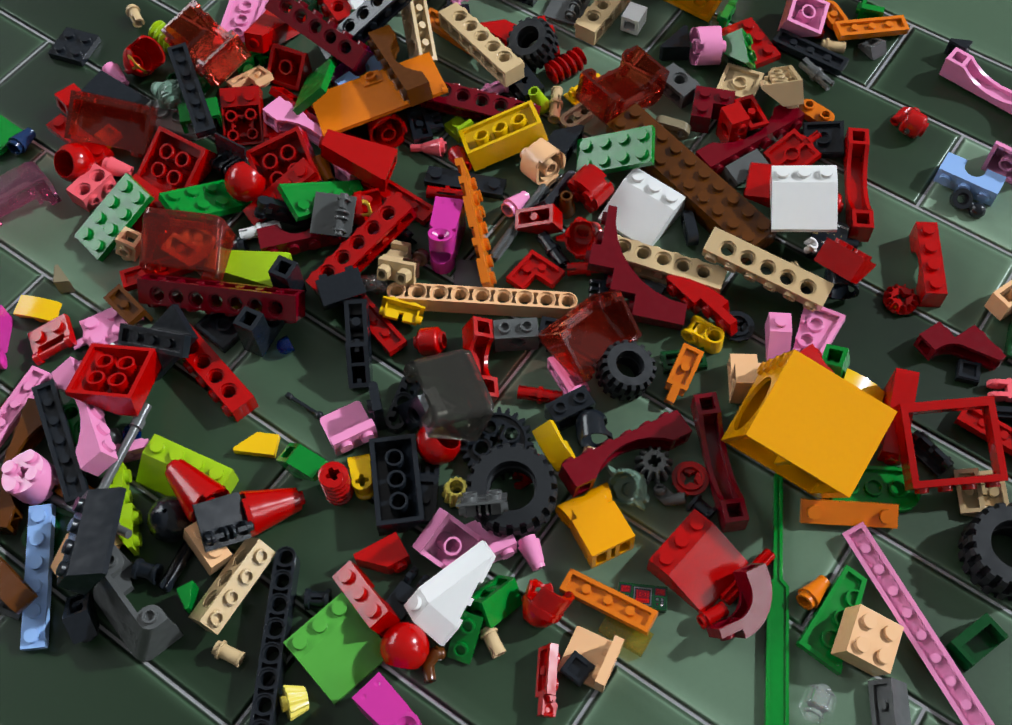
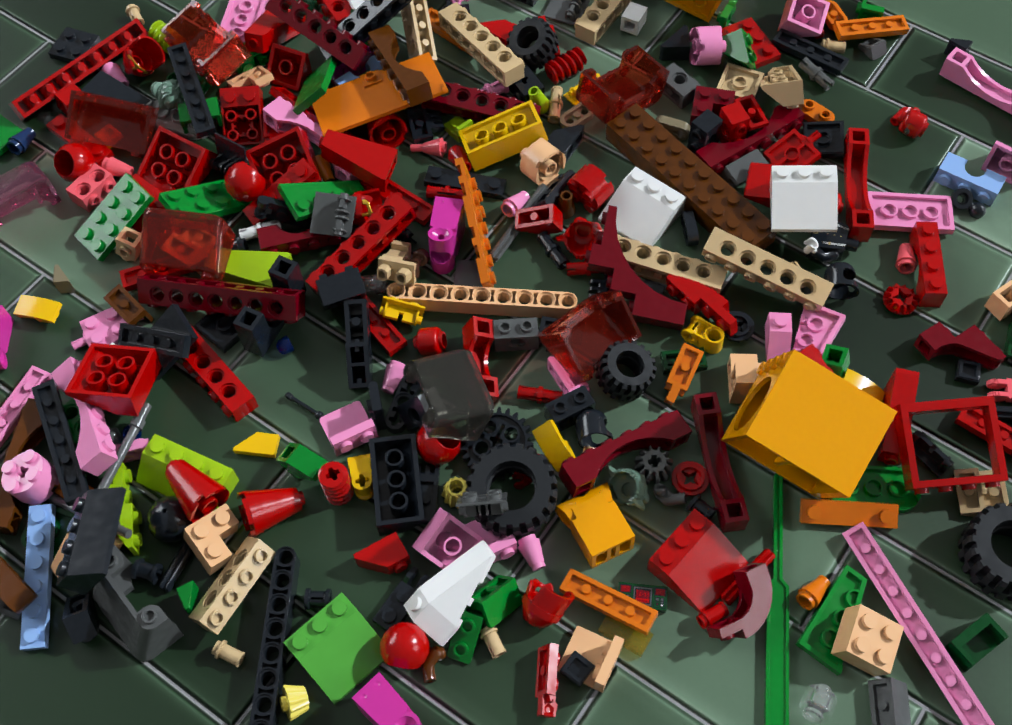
(50, 333): red plate -> none
(77, 69): none -> red brick
(222, 521): black hinge -> none
(367, 602): arch -> none
(392, 376): none -> bright pink cone
(534, 267): red plate -> none
(618, 150): plate -> none
(704, 130): none -> black brick
(840, 259): red slope -> none
(903, 210): none -> bright pink plate
(906, 259): none -> coral cone

